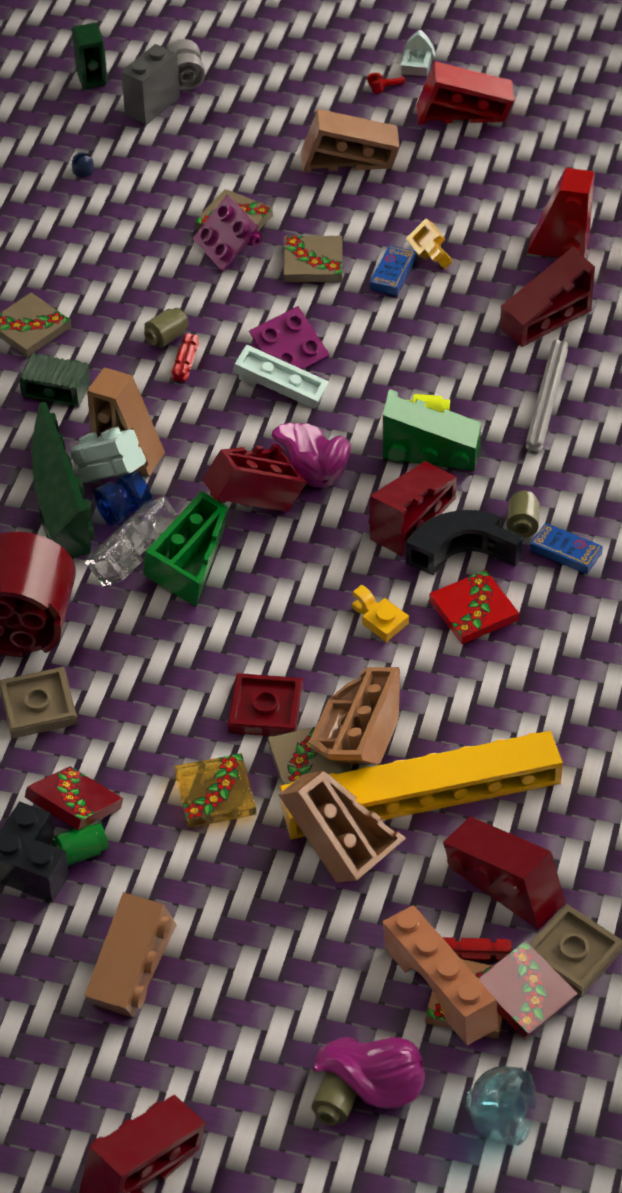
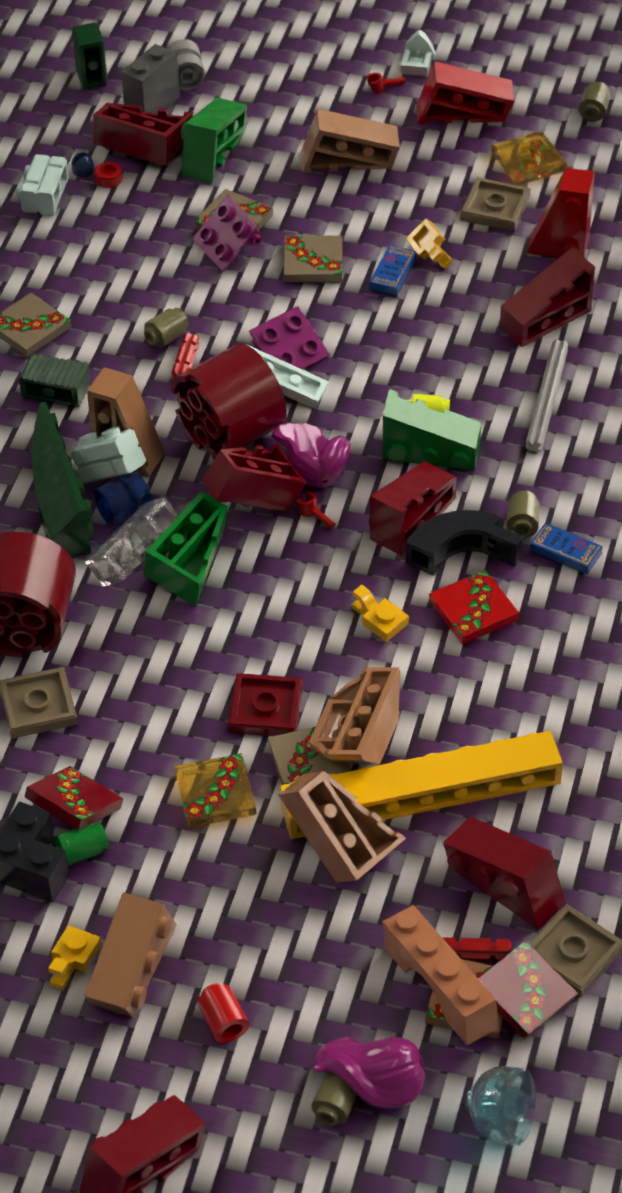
(43, 184): none -> light aqua brick
(72, 952): none -> yellow plate
(108, 175): none -> red tile
(139, 133): none -> dark red wedge
(210, 136): none -> green wedge
(223, 1013): none -> red brick
(229, 400): none -> dark red brick
(310, 509): none -> red hand
(495, 204): none -> dark tan tile
(529, 158): none -> clear yellow tile
(594, 101): none -> olive brick

